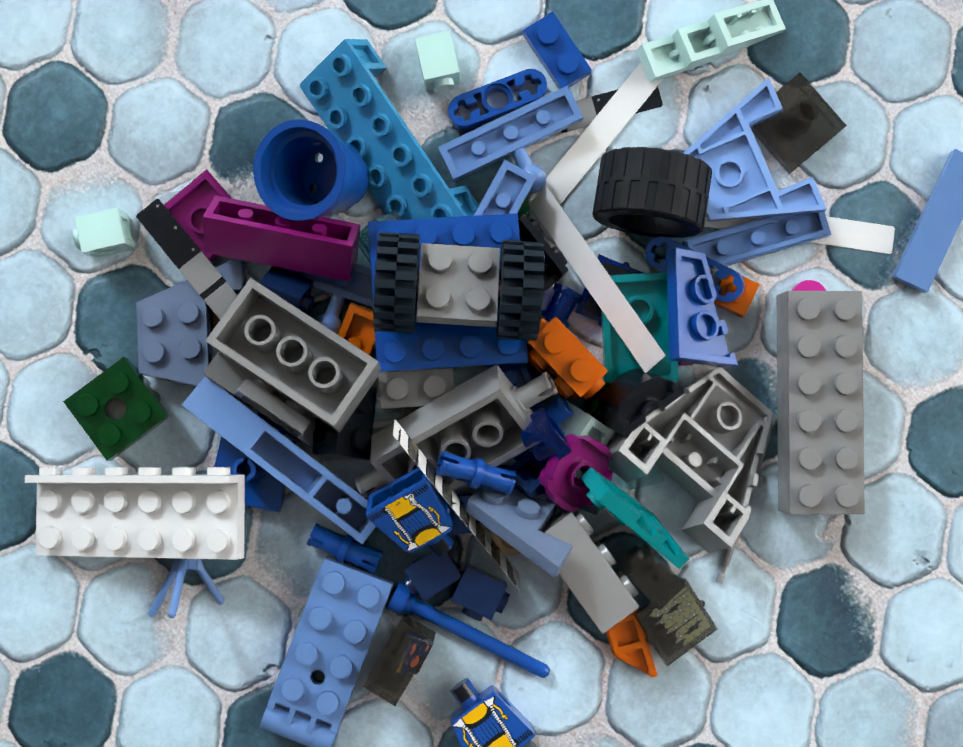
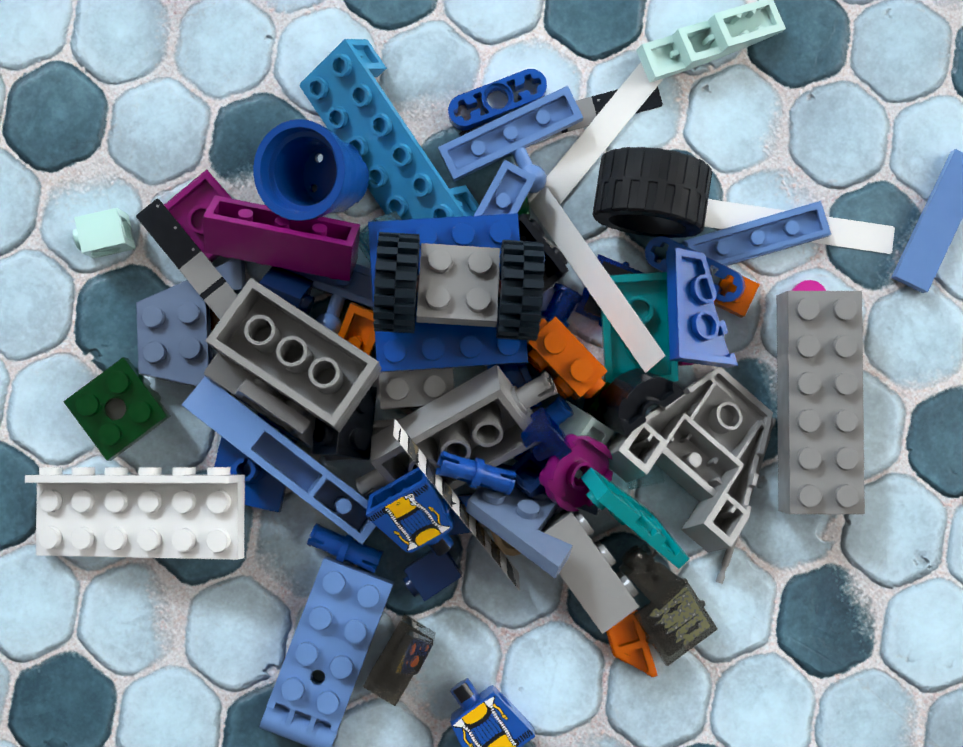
(177, 573): medium blue plant -> none
(405, 602): blue piece -> none
(438, 61): light aqua brick -> none
(480, 593): dark blue brick -> none
(556, 51): blue plate -> none
(740, 176): light blue wing -> none
(801, 127): clear smoke tile -> none

